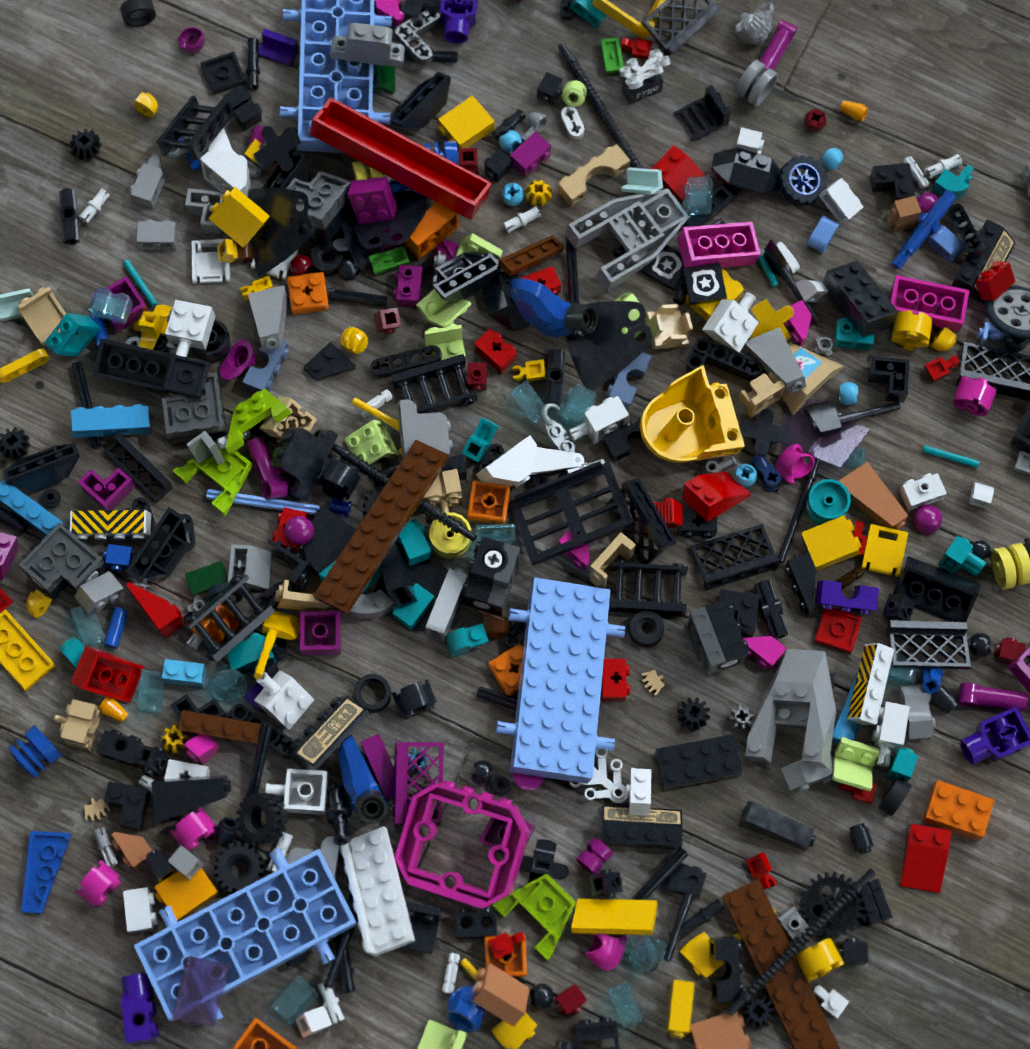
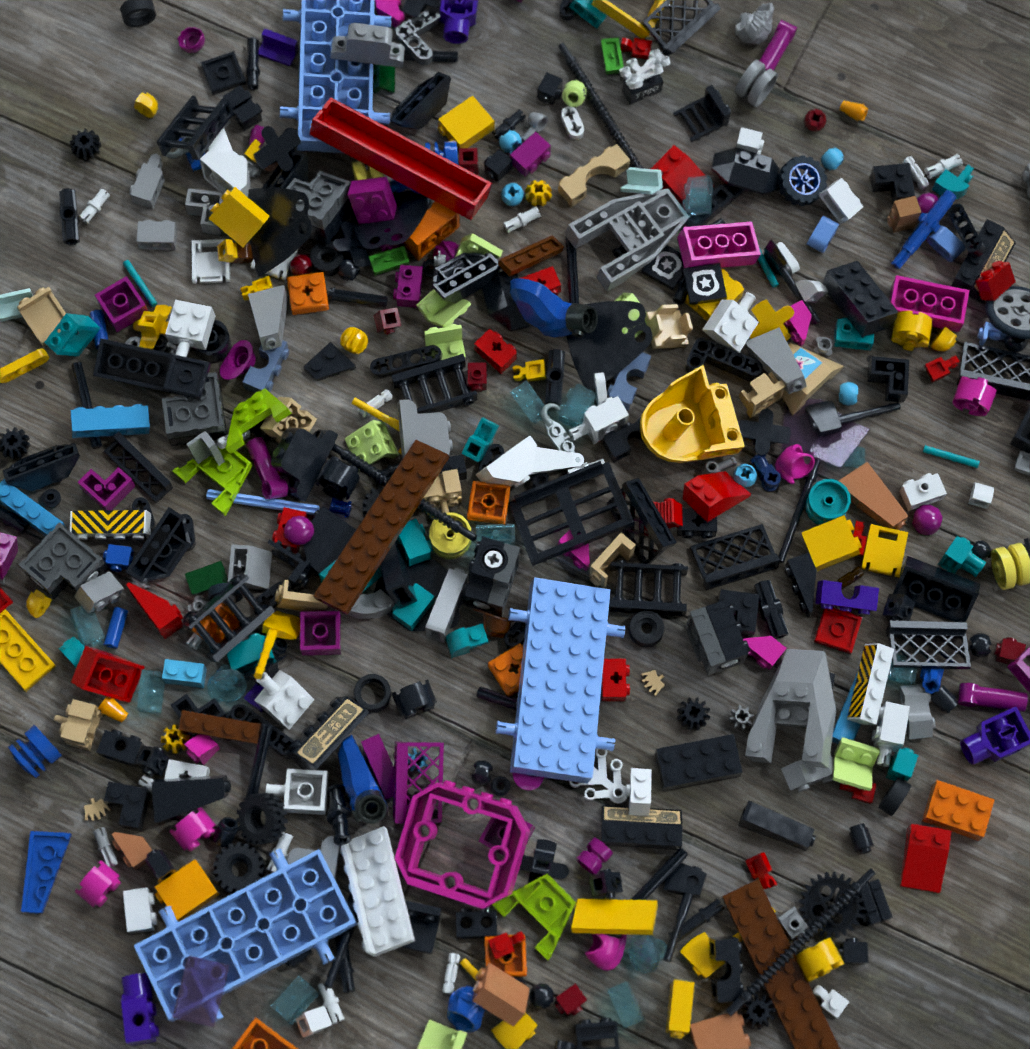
(110, 306): clear light blue brick -> none
(185, 862): light grey panel -> none
(600, 388): none -> white beam

